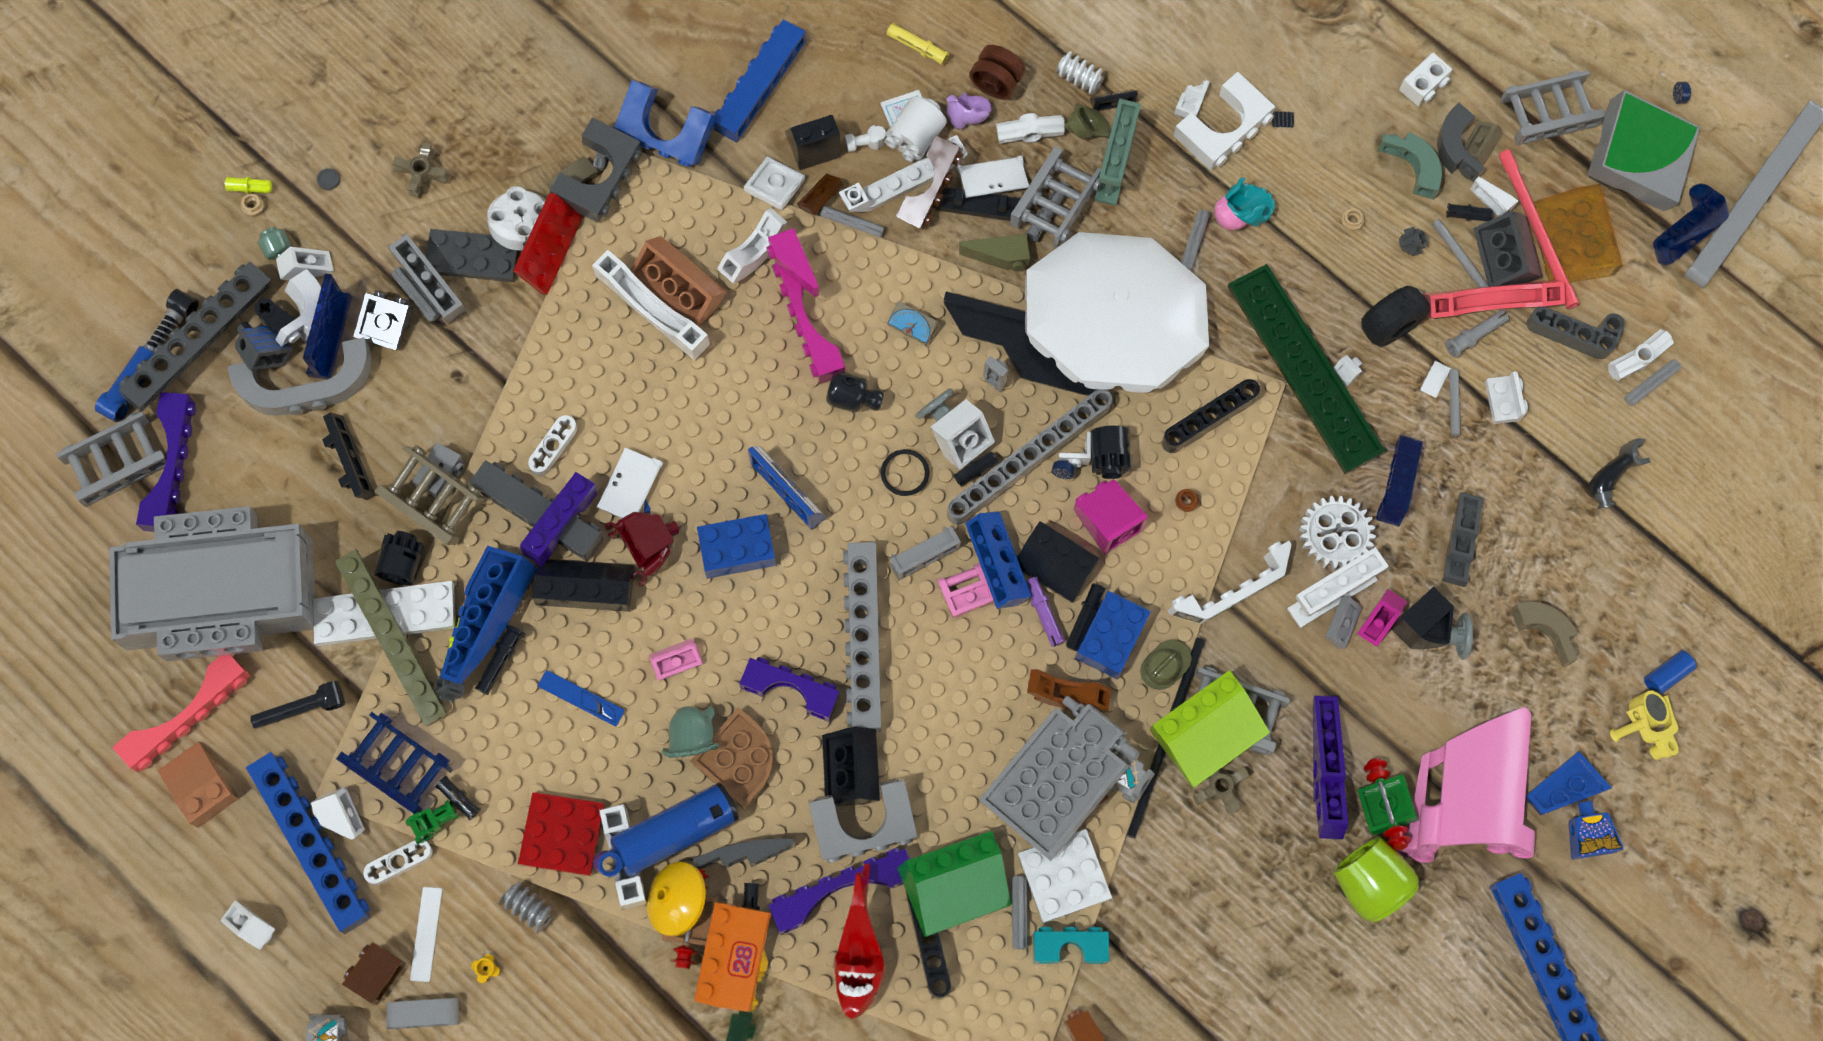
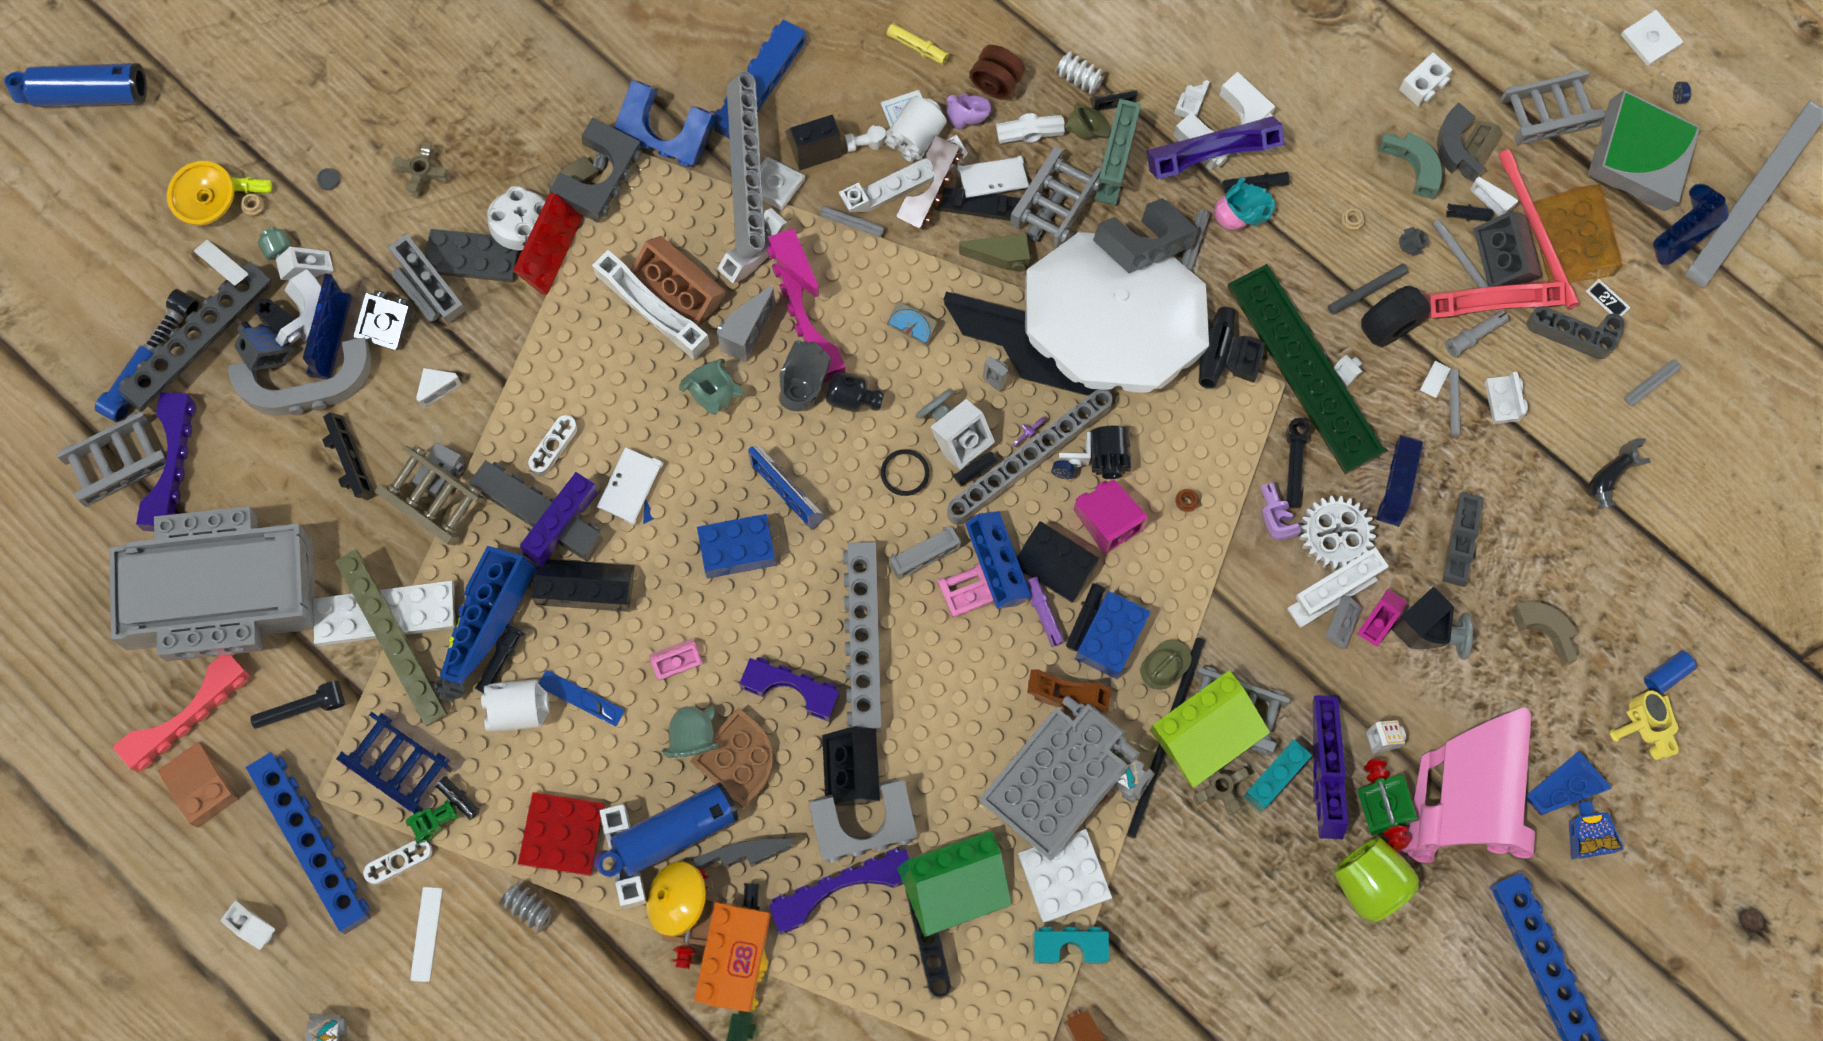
(78, 85): none -> blue piece
(193, 185): none -> yellow dish
(221, 262): none -> white sticker
(338, 813): white slope -> none
(373, 973): reddish brown slope -> none
(399, 558): black gear -> none
(422, 1013): light grey beam -> none
(435, 385): none -> white slope
(478, 966): yellow plate -> none
(515, 705): none -> white cylinder
(646, 540): dark red torso -> none
(711, 386): none -> sand green hair
(744, 325): none -> light grey slope
(745, 165): none -> light grey beam
(802, 375): none -> dark grey hair
(820, 194): reddish brown plate -> none
(859, 958): red piece -> none
(1019, 912): light grey axle -> none
(1028, 432): none -> medium lavender piece
(1135, 252): none -> dark grey arch
(1190, 610): white slope -> none
(1204, 424): black beam -> none
(1238, 354): none -> black plate
(1251, 136): none -> dark purple arch
(1263, 181): none -> black axle
(1275, 513): none -> lavender piece
(1277, 776): none -> teal arch
(1283, 119): black sticker -> none
(1296, 460): none -> black axle
(1368, 289): none -> dark grey piece
(1385, 736): none -> white slope
(1607, 298): none -> sticker
(1632, 362): white piece -> none
(1652, 38): none -> white plate

